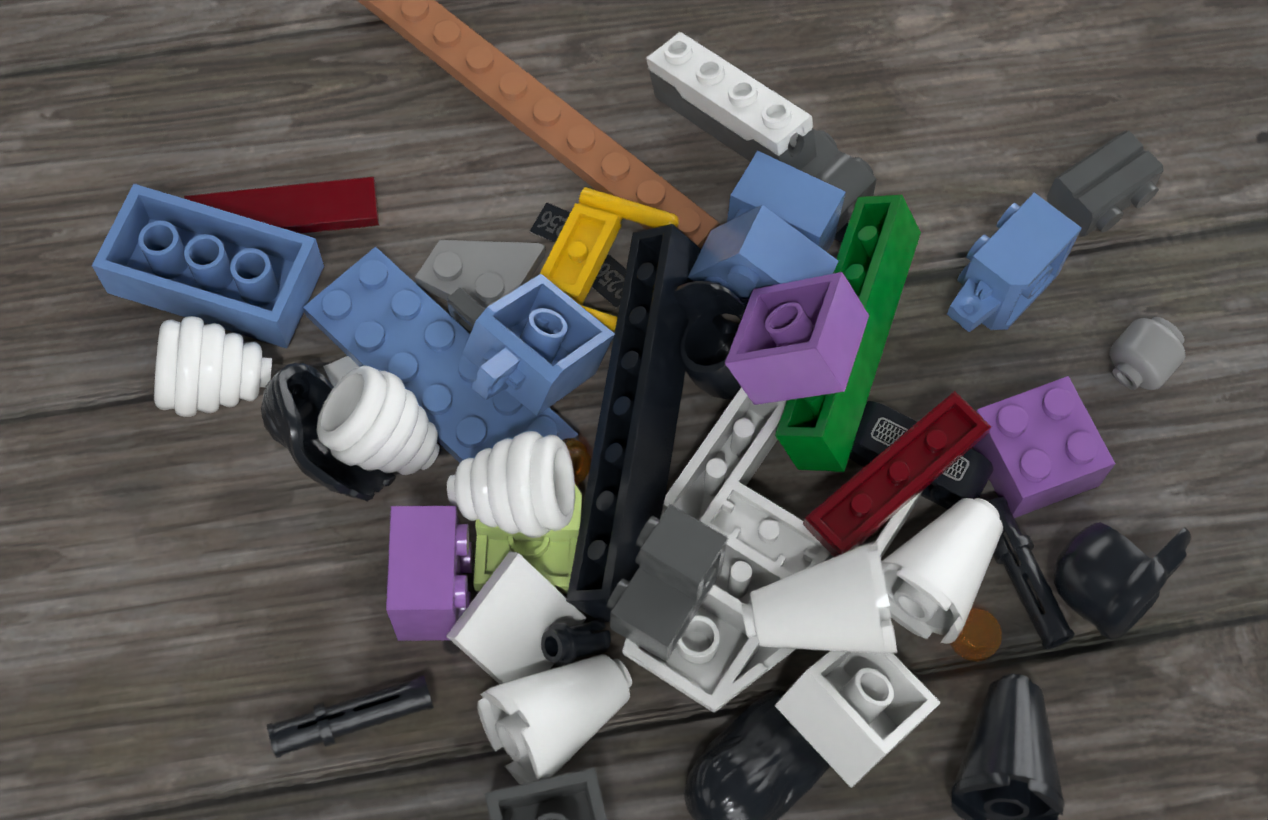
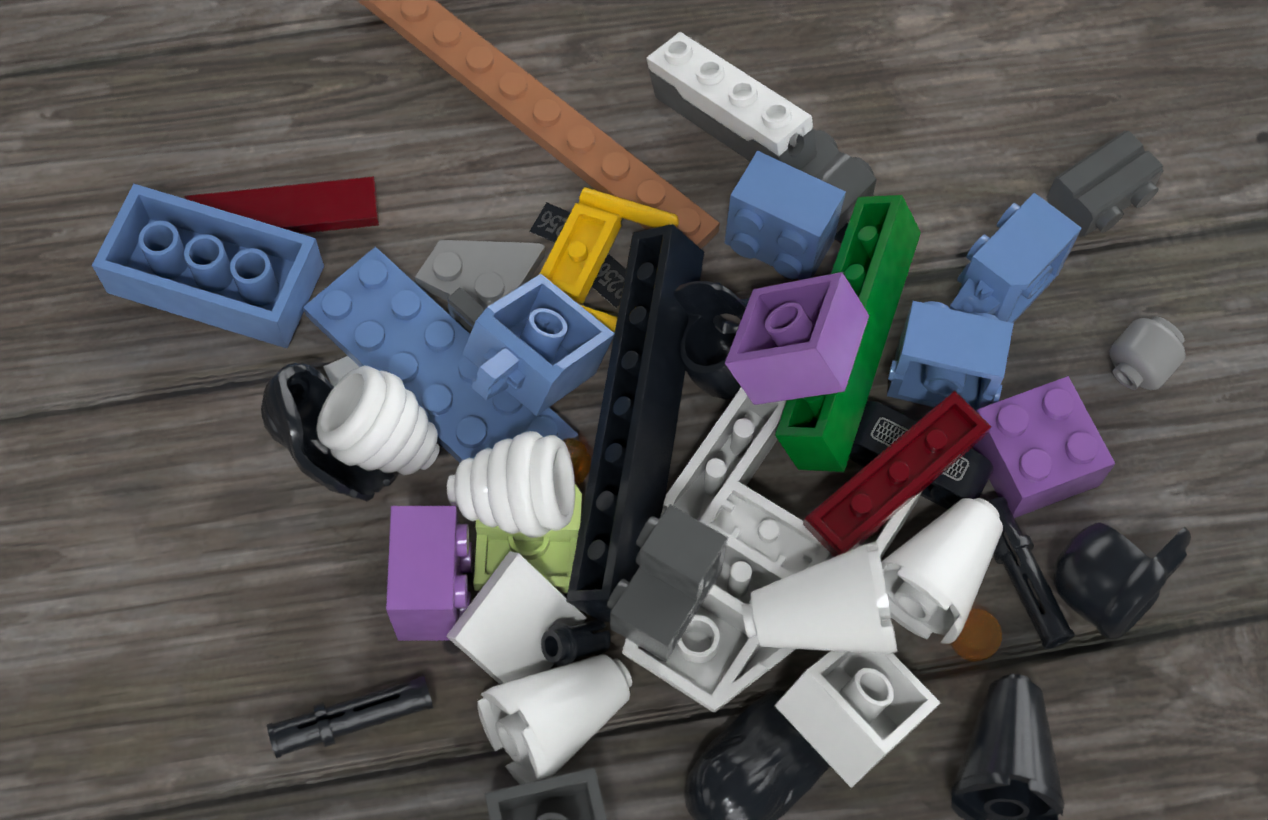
(205, 367): white piece -> none
(759, 253): medium blue brick -> none
(949, 353): none -> medium blue brick

